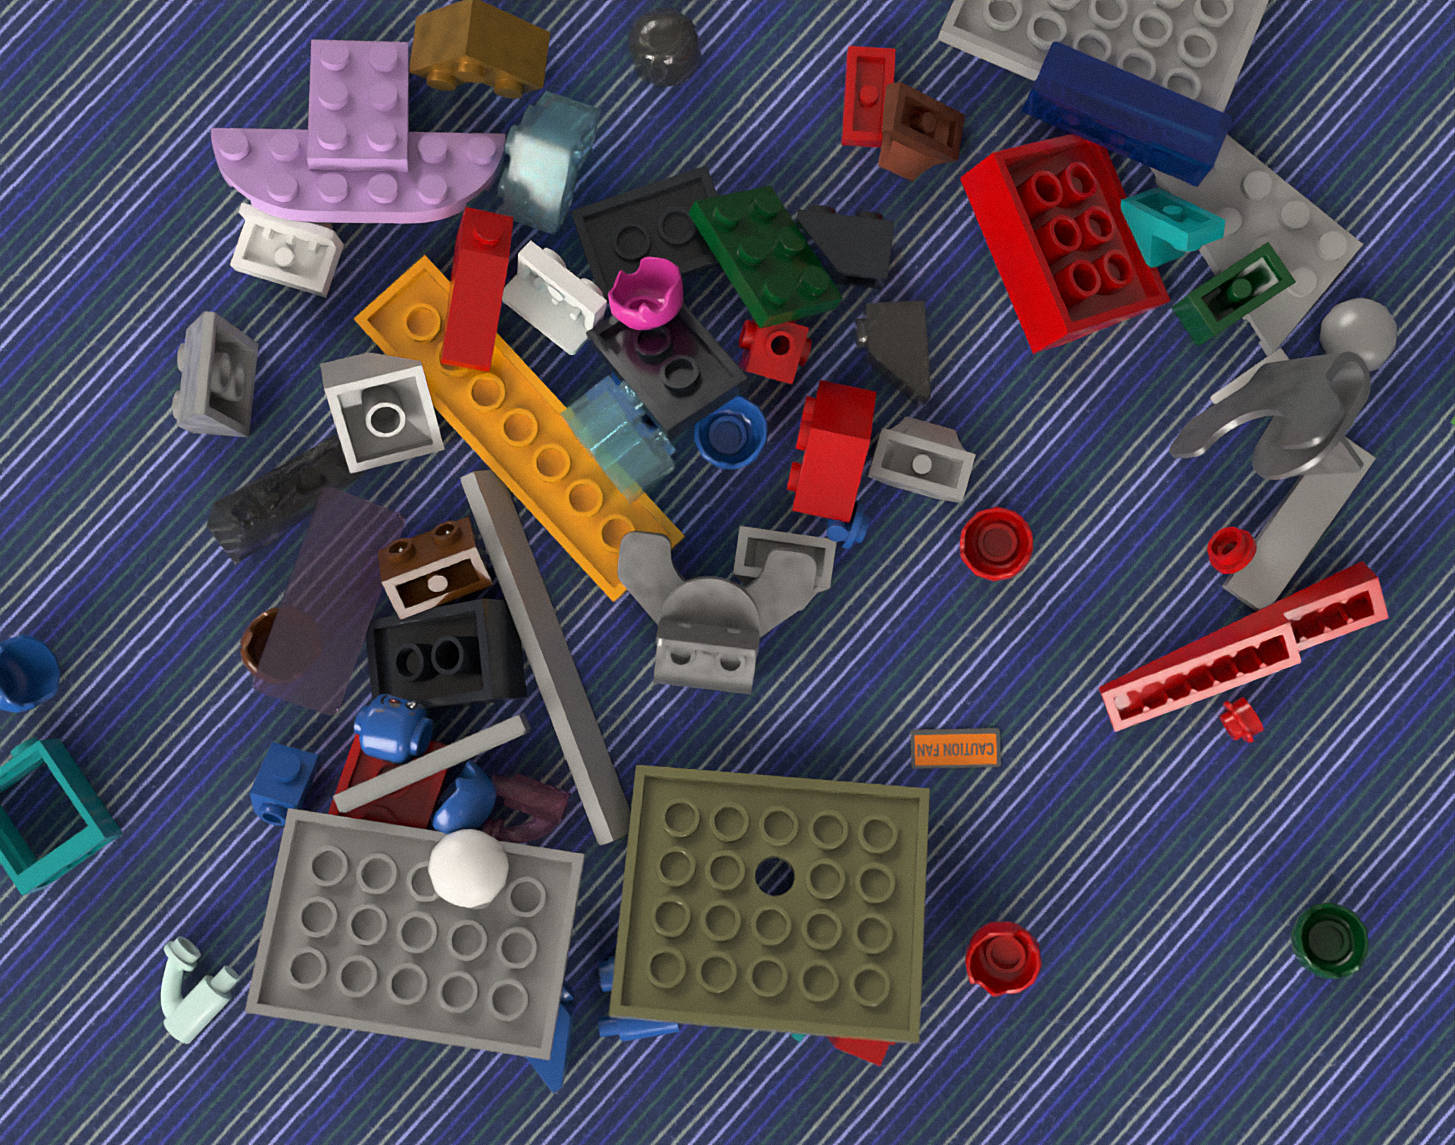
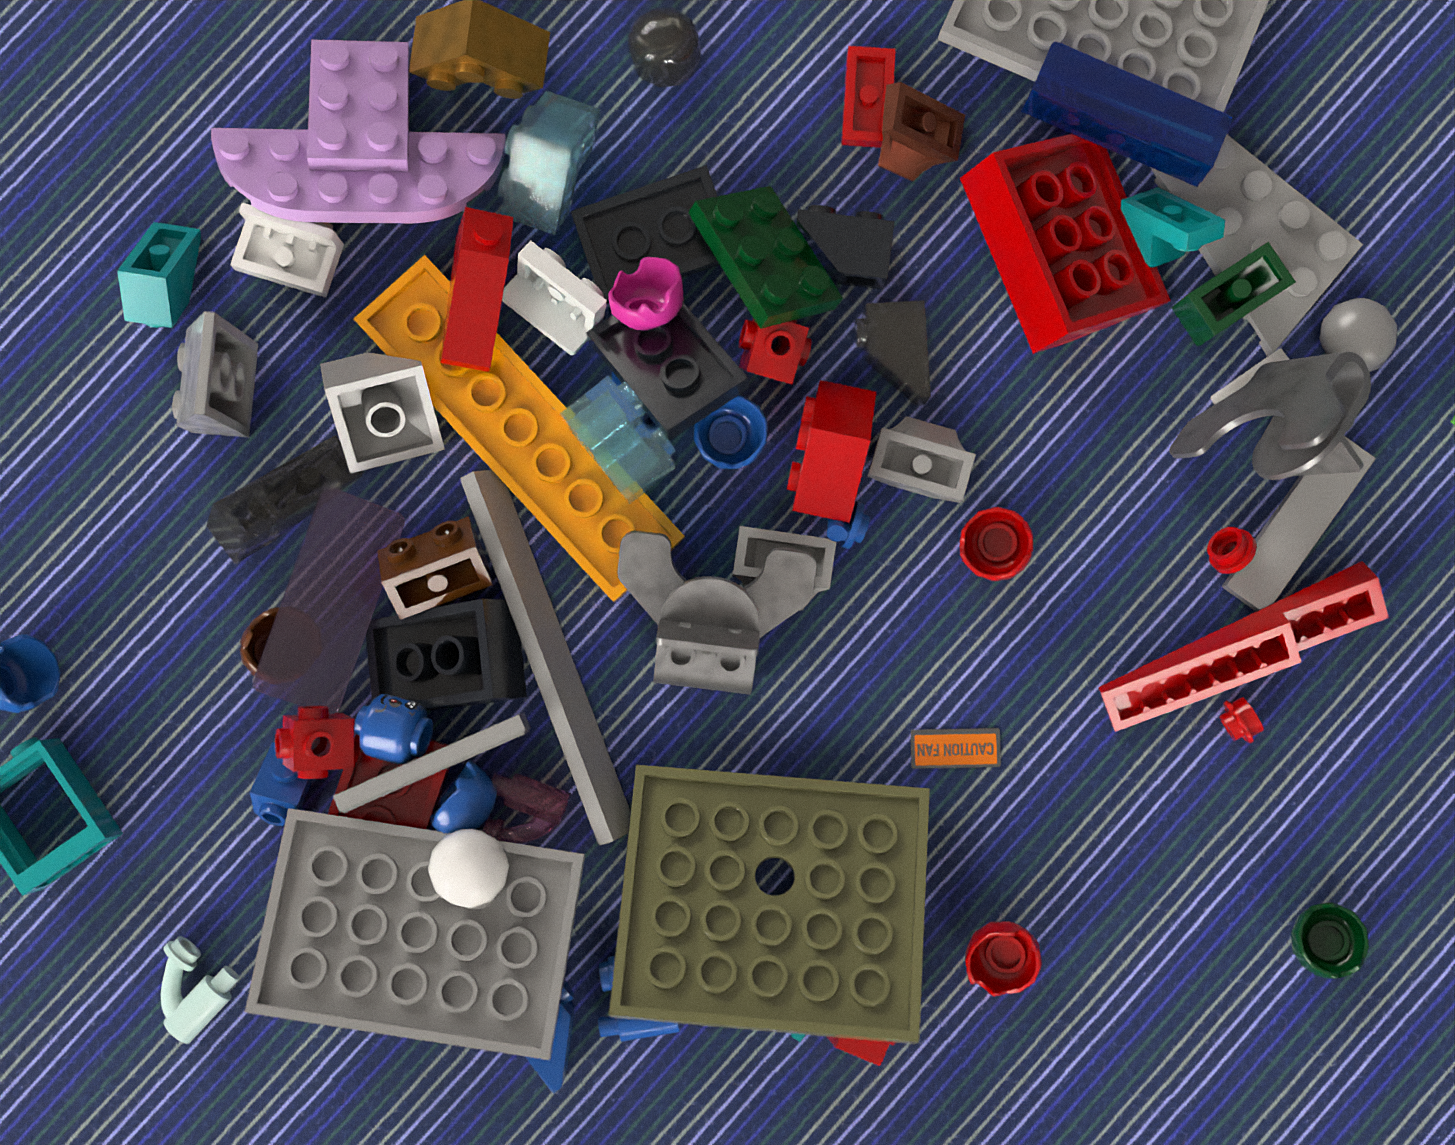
(159, 275): none -> teal slope
(332, 743): none -> red brick

